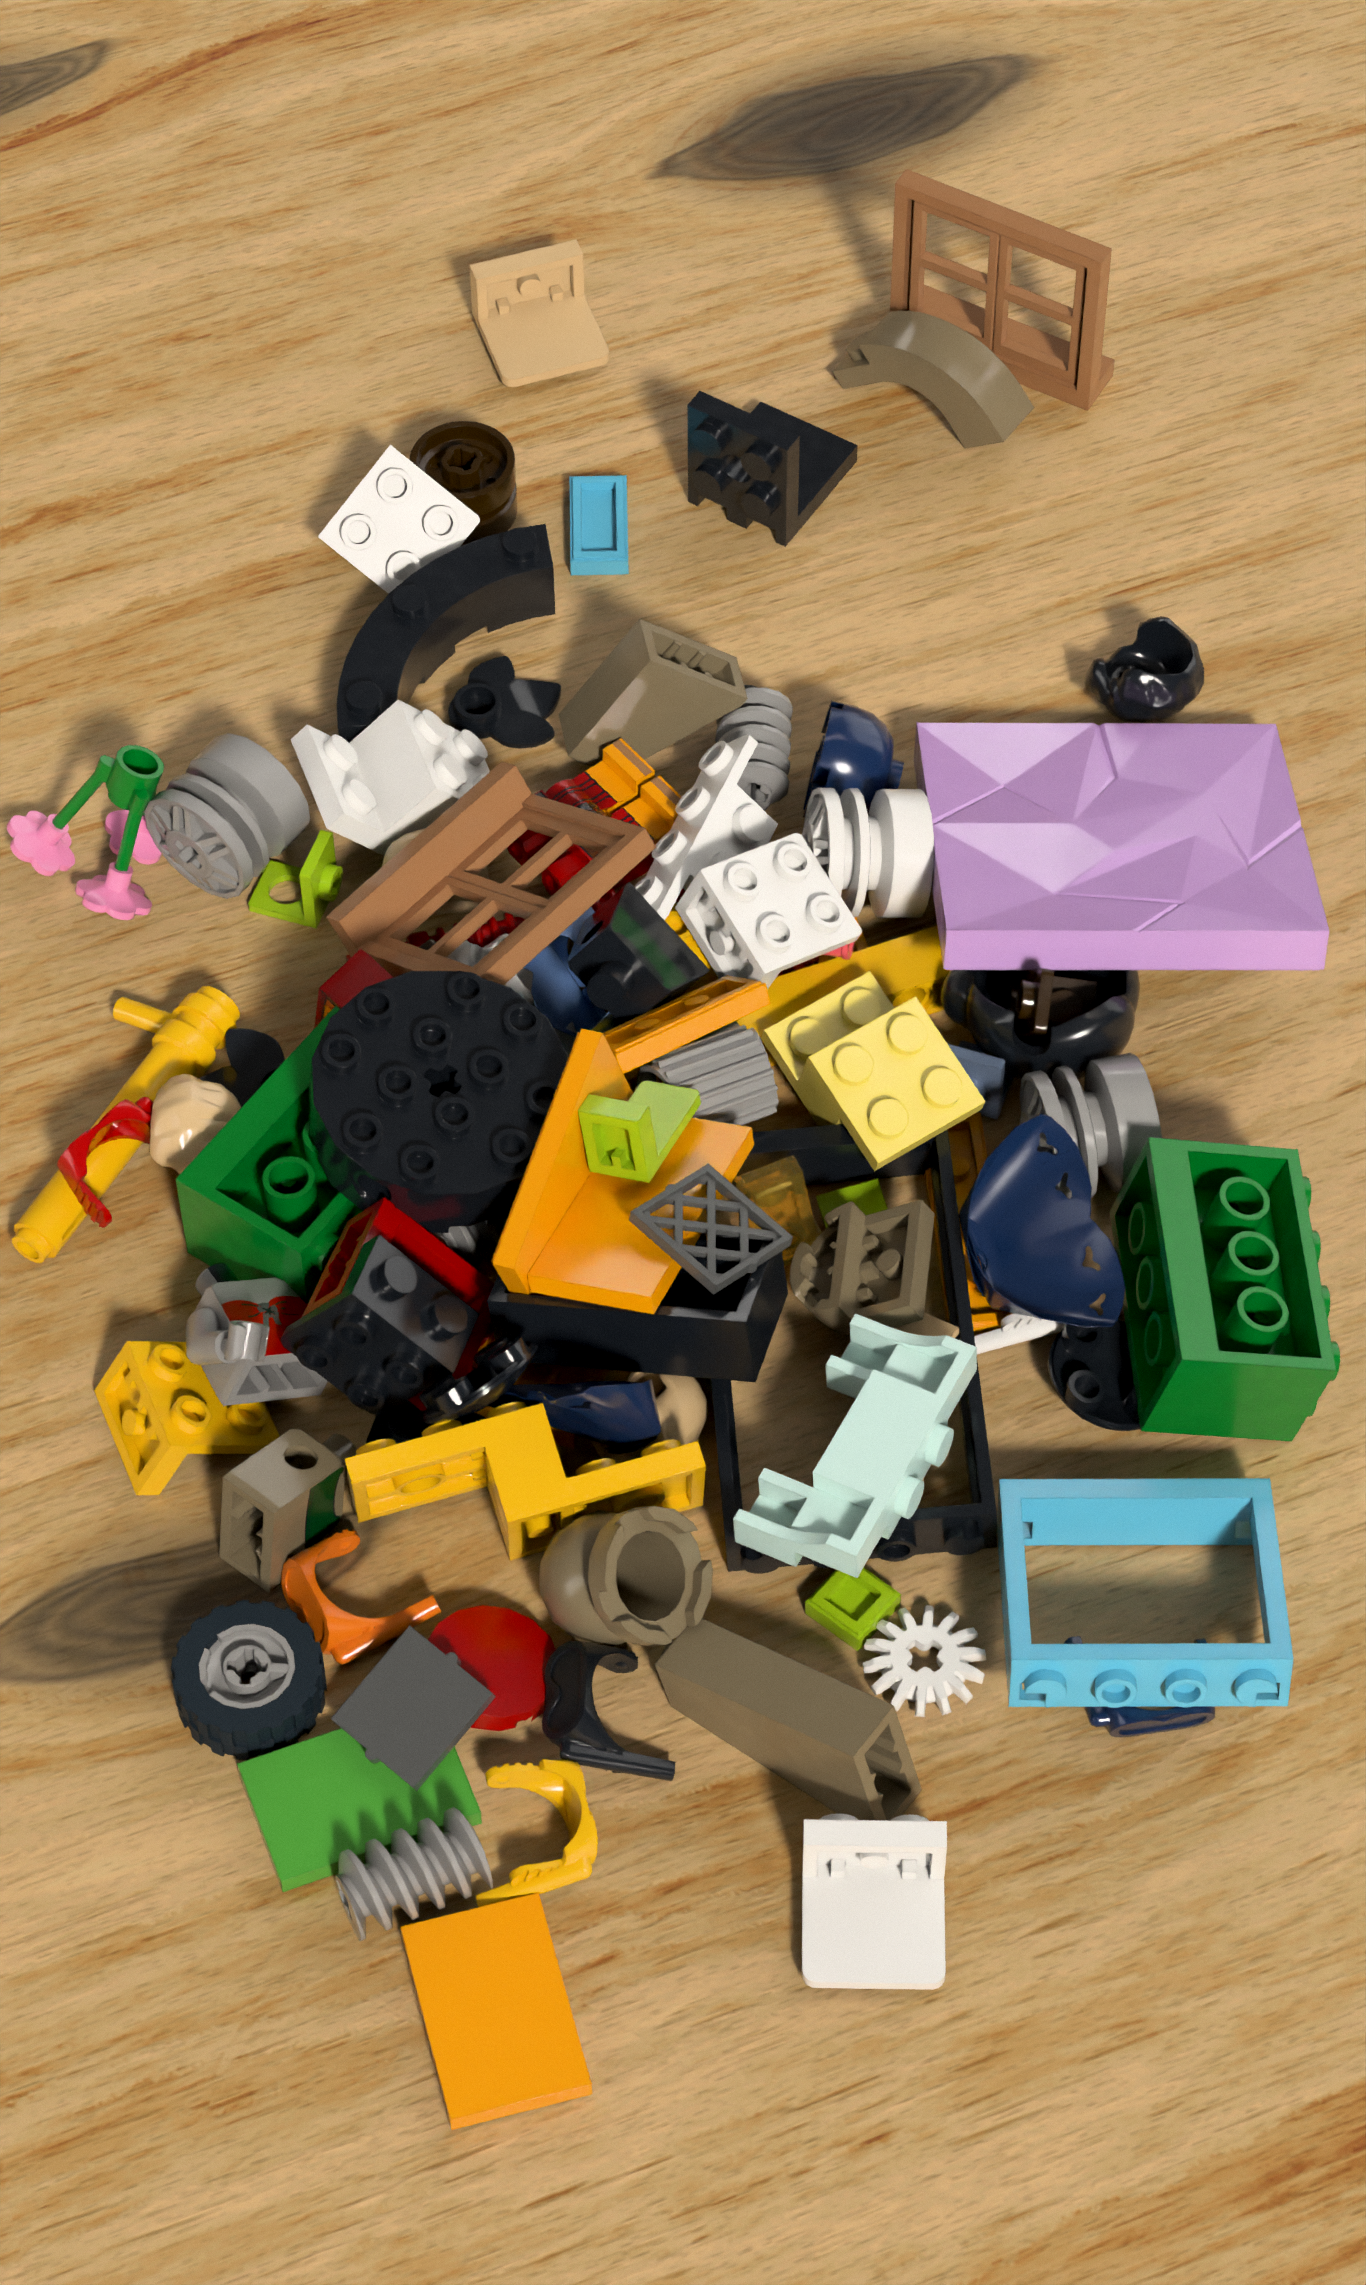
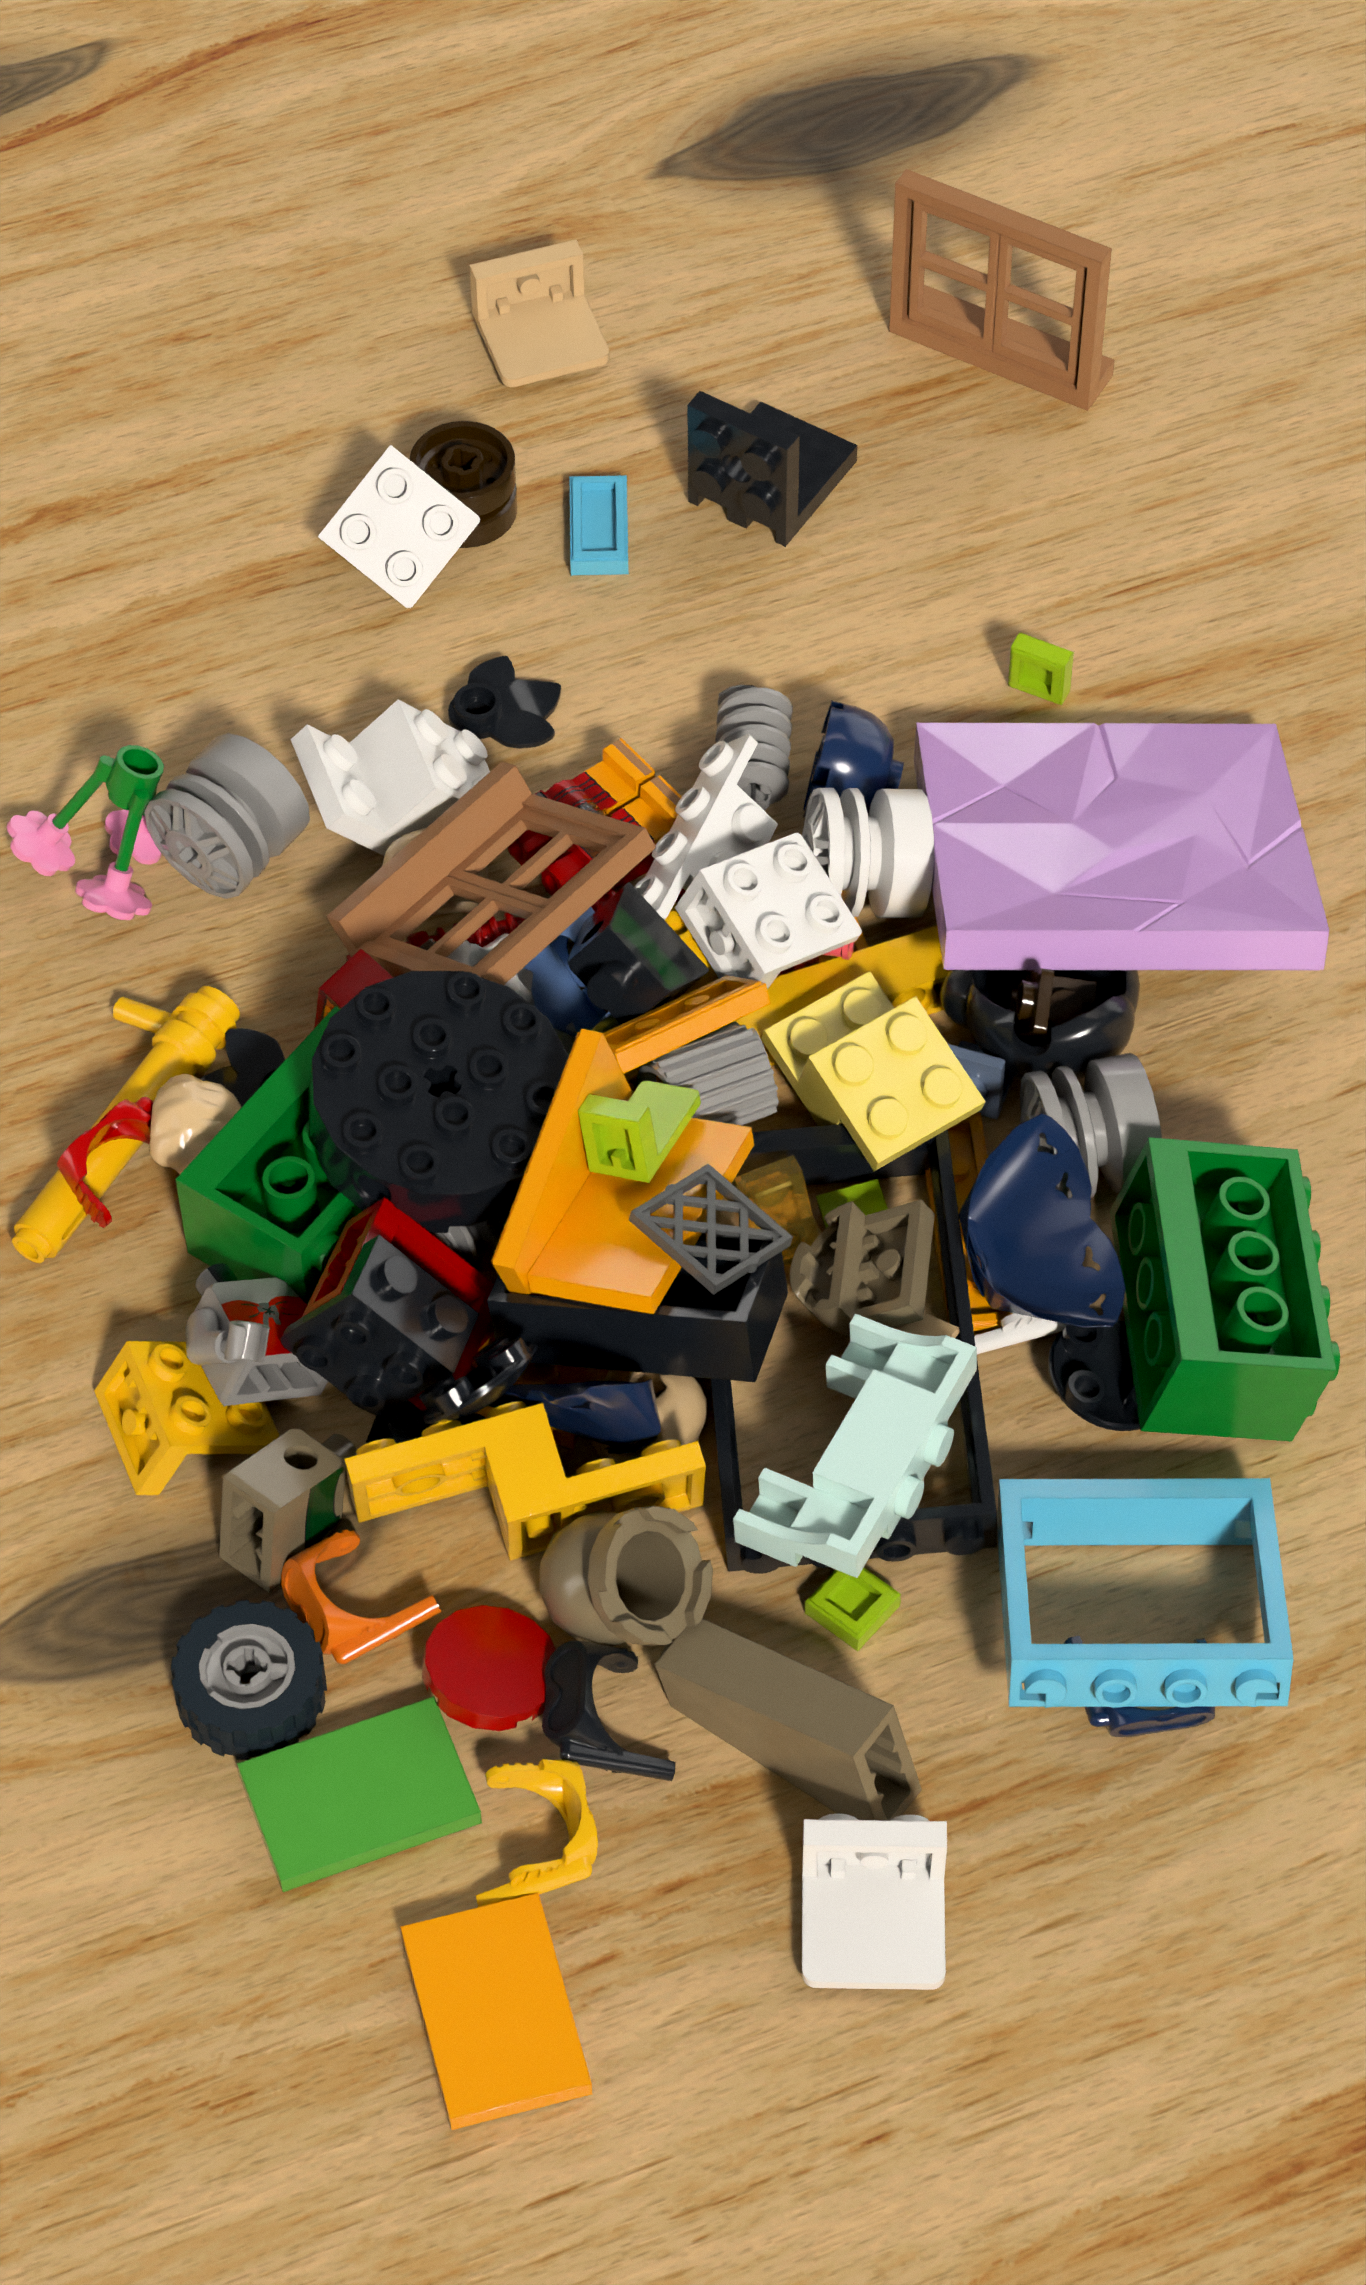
(318, 879): lime bracket -> none
(410, 1871): light grey piece -> none
(413, 1708): dark grey piece -> none
(432, 610): black brick -> none
(650, 694): dark tan slope -> none
(925, 1684): white gear -> none
(946, 367): dark tan arch -> none
(1040, 668): none -> lime tile
(1151, 675): black hair -> none

